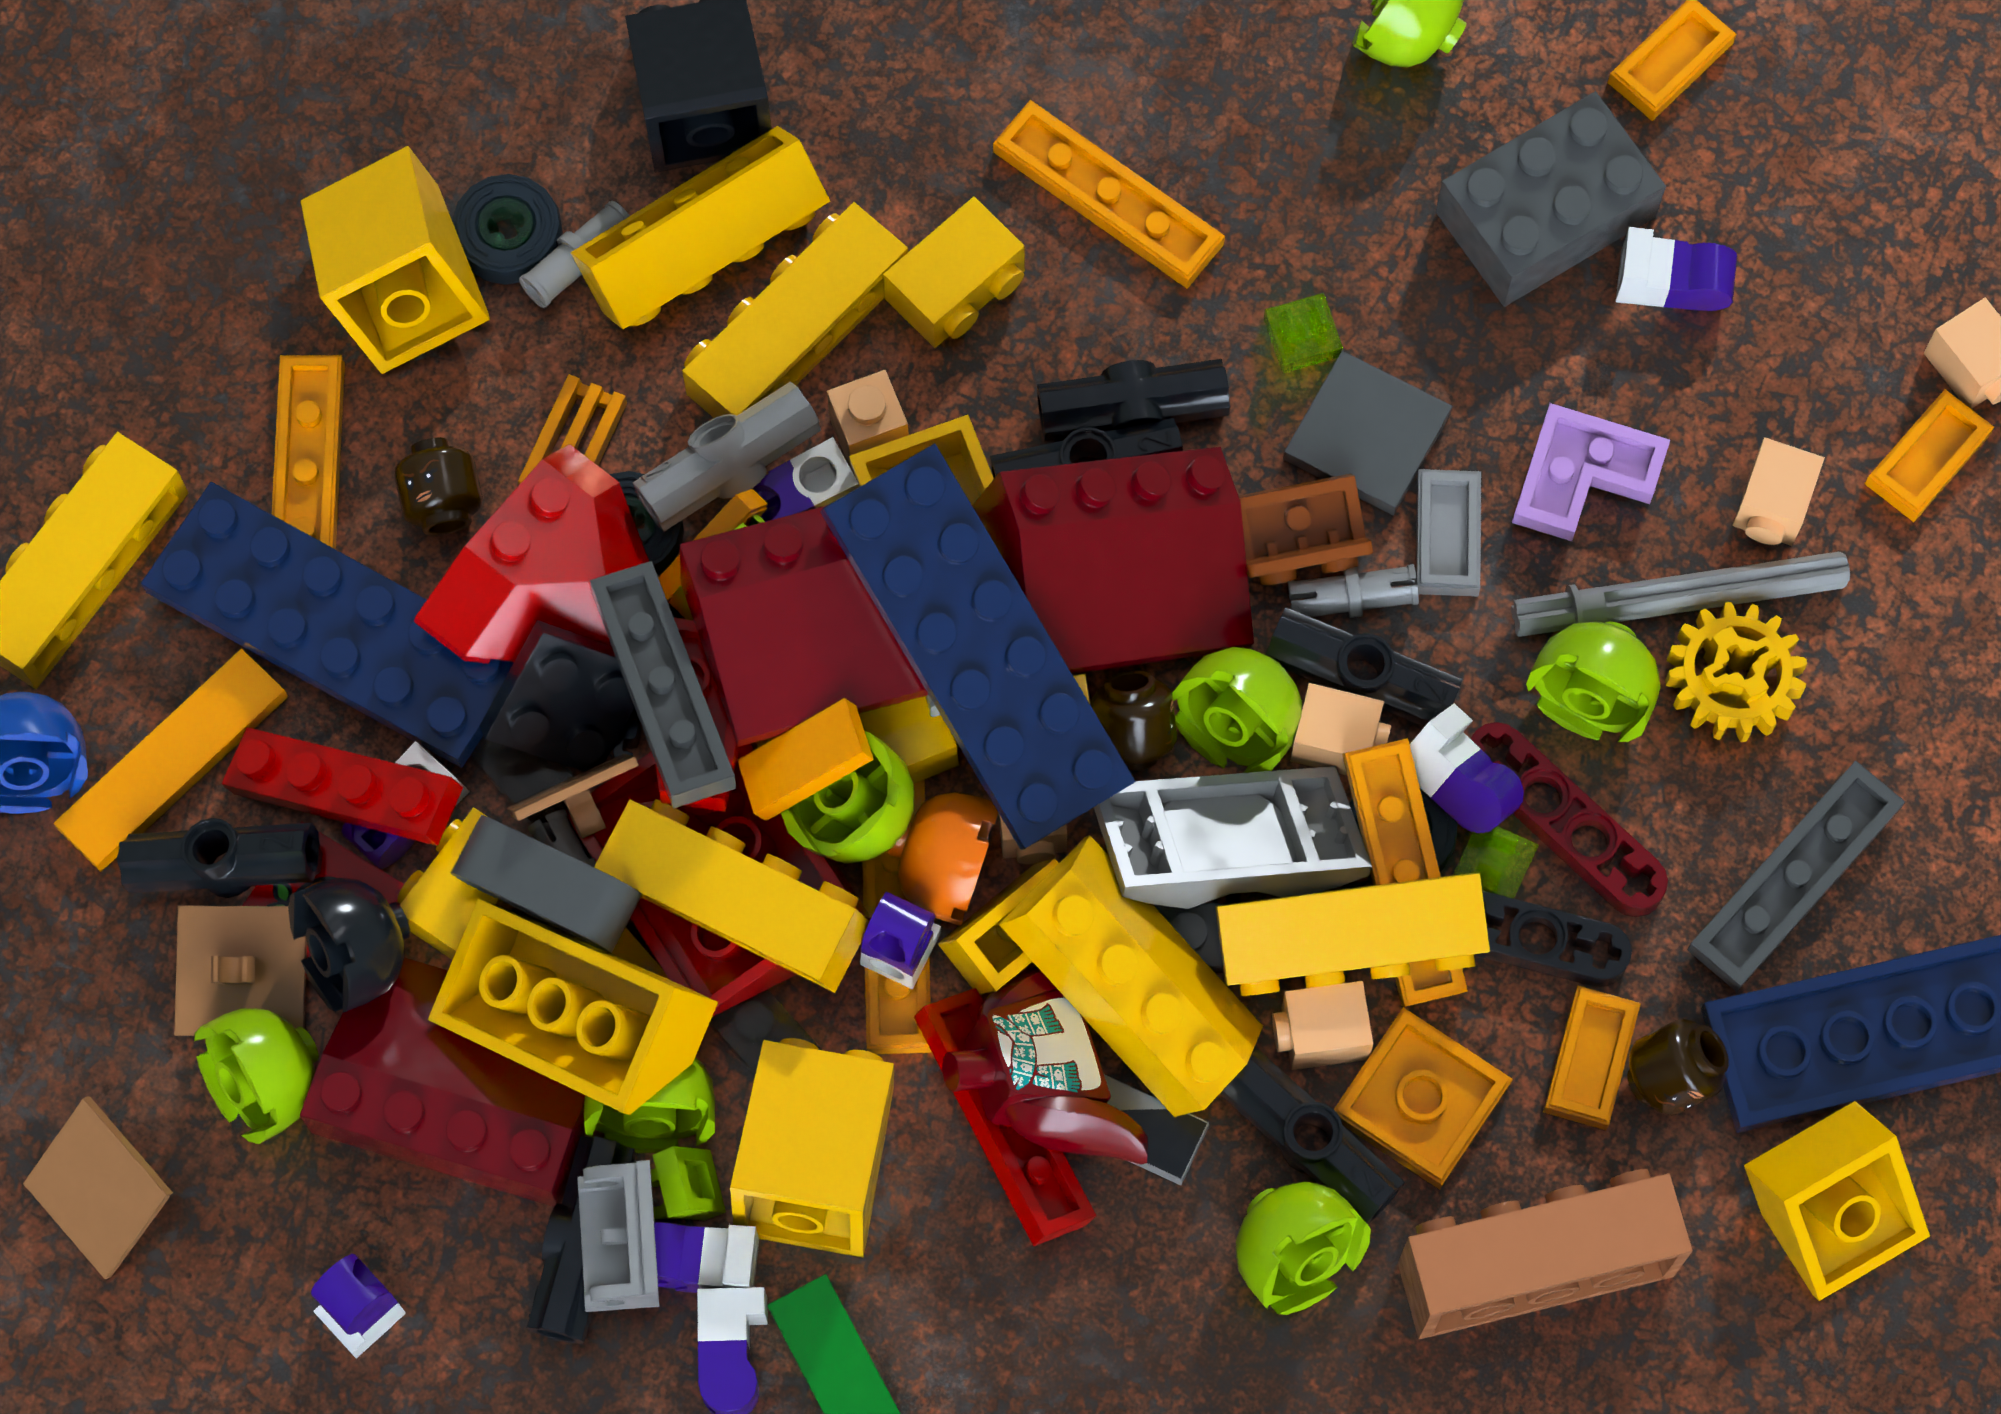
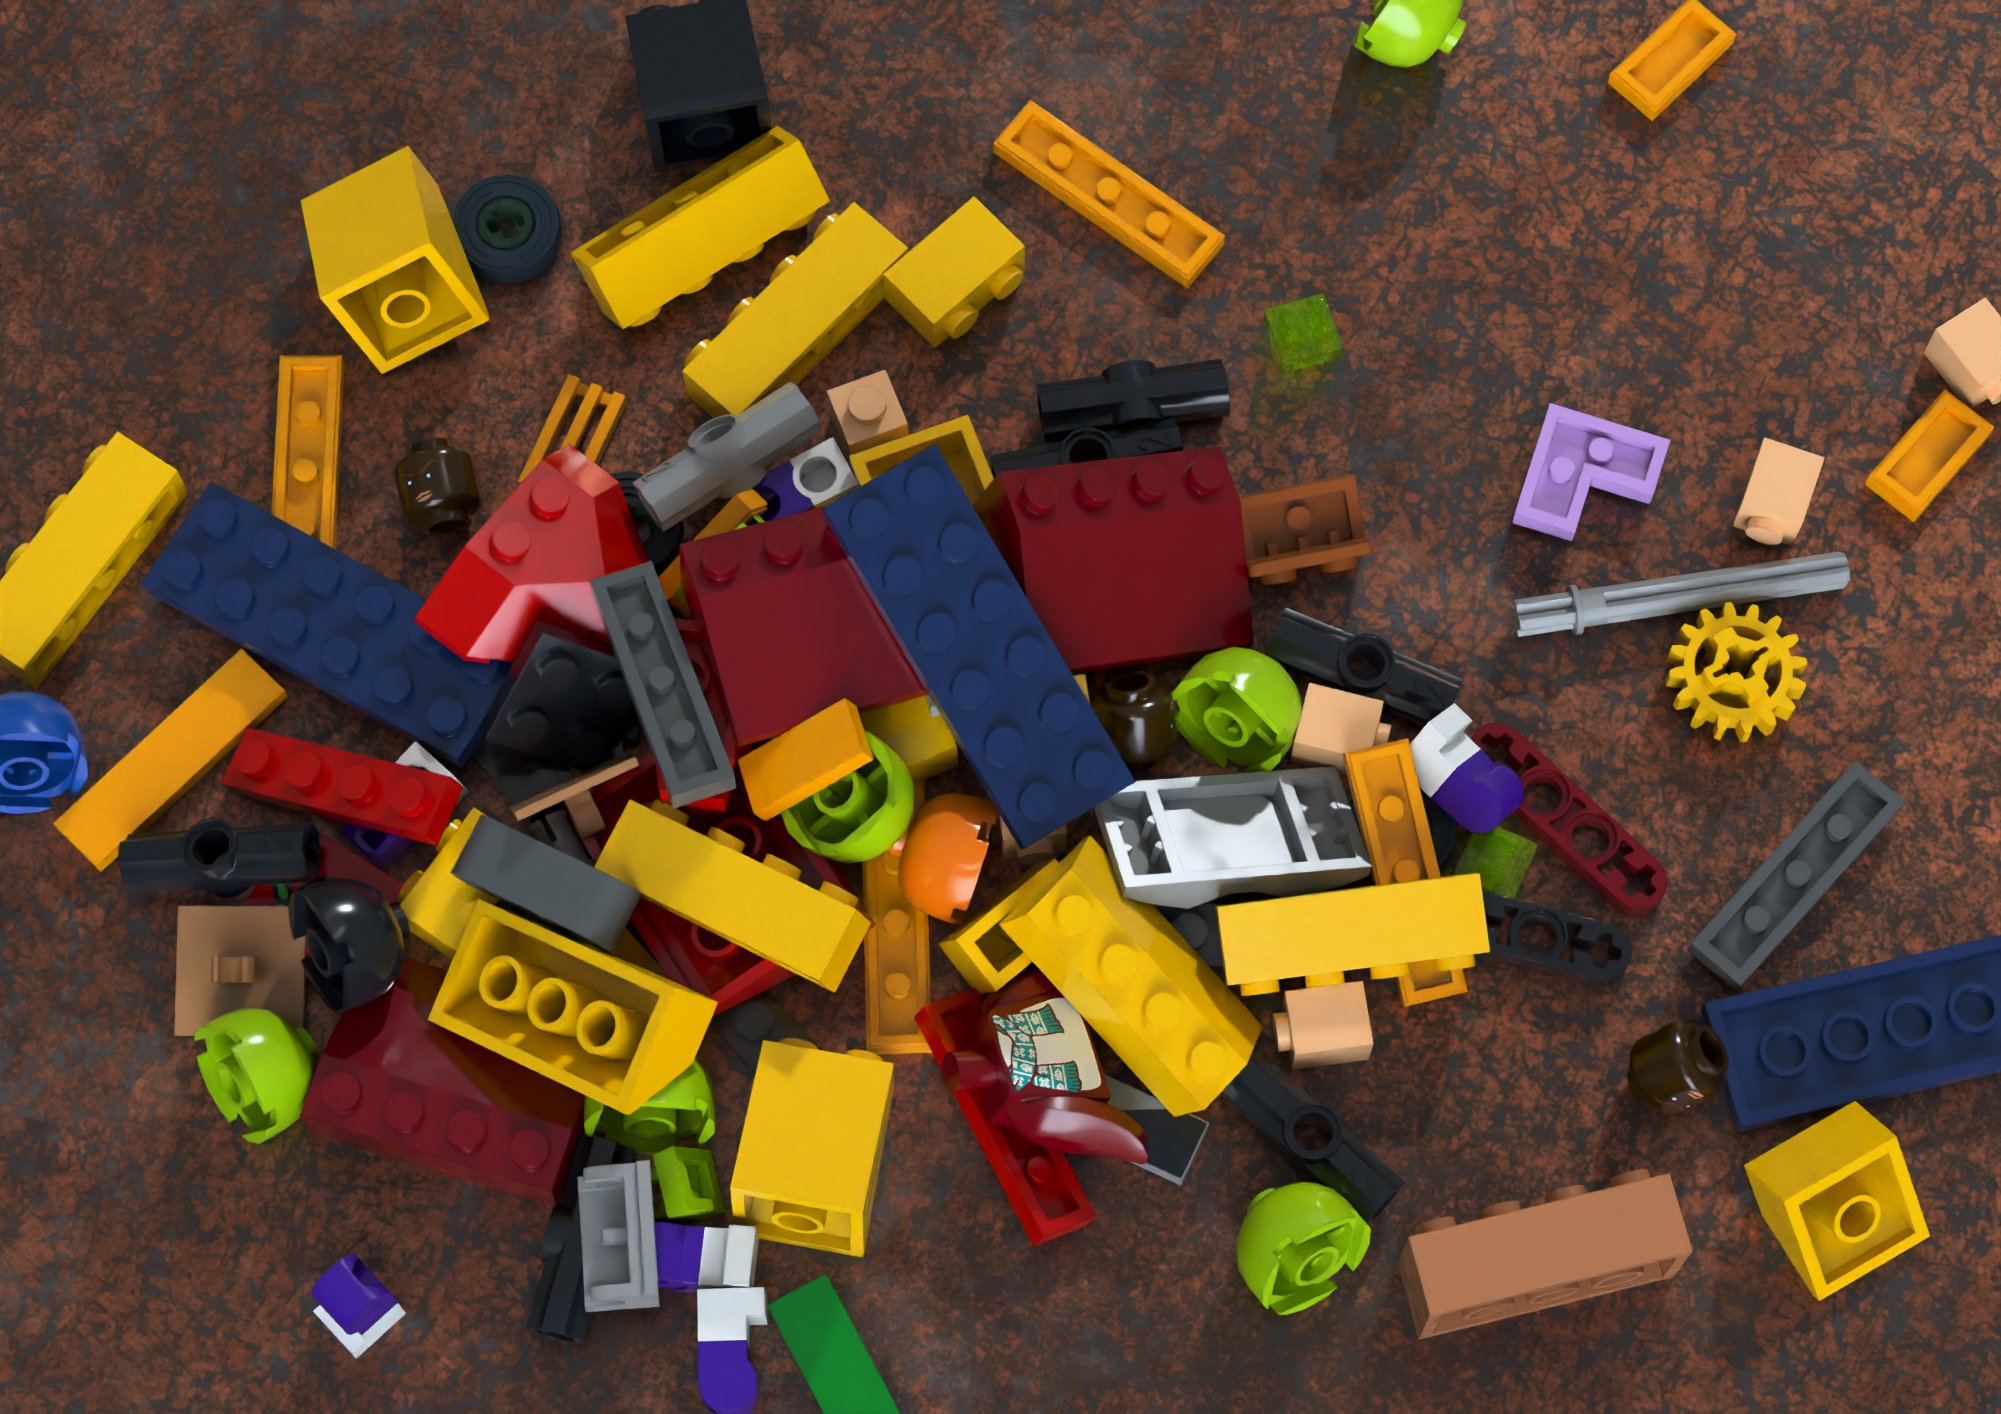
(97, 1187): medium nougat piece -> none
(559, 268): light grey pin -> none
(899, 940): dark purple leg -> none
(1354, 592): light grey pin -> none
(1368, 428): dark grey tile -> none
(1421, 1098): light orange tile -> none
(1448, 532): light grey tile -> none
(1549, 198): dark grey brick -> none
(1591, 1057): light orange tile -> none
(1597, 680): lime cylinder -> none
(1675, 273): leg -> none

